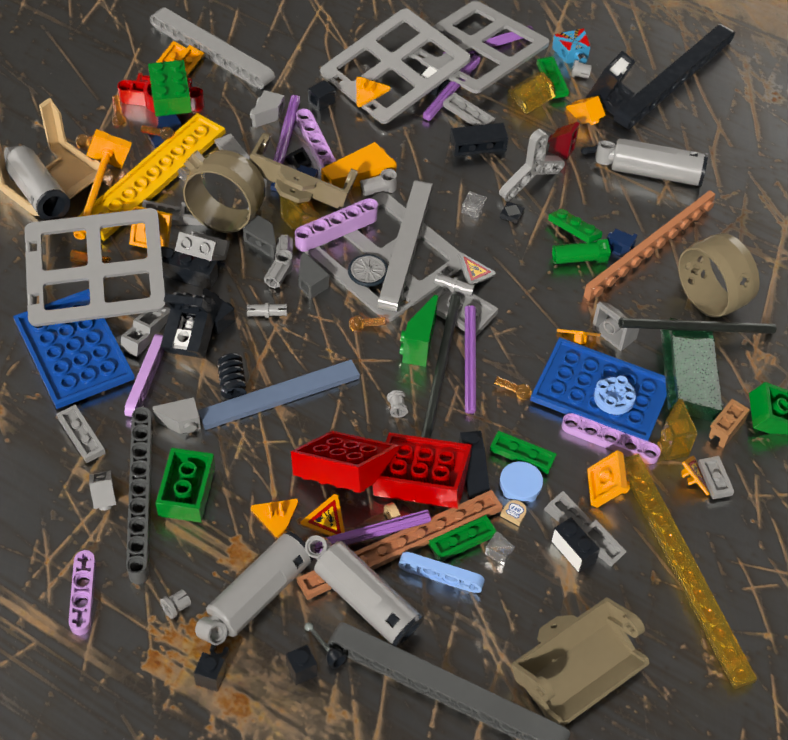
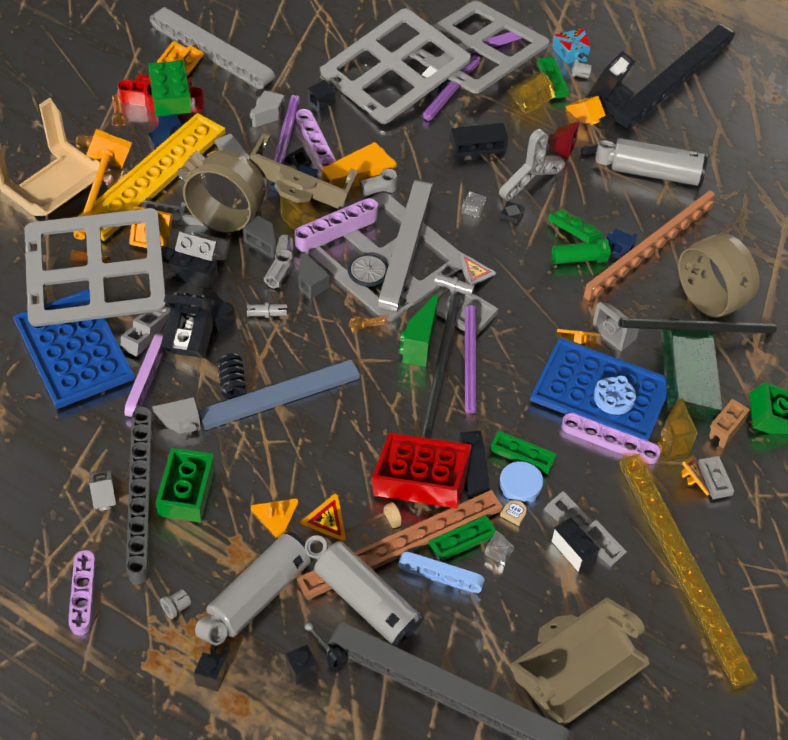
(36, 183): light grey piece -> none
(81, 433): light grey plate -> none
(165, 133): clear orange bar -> none
(342, 460): red slope -> none
(369, 90): light orange piece -> none
(378, 529): medium lavender axle -> none
(397, 403): light grey bush -> none
(467, 110): light grey plate -> none
(522, 391): clear orange bar -> none
(607, 479): light orange tile -> none

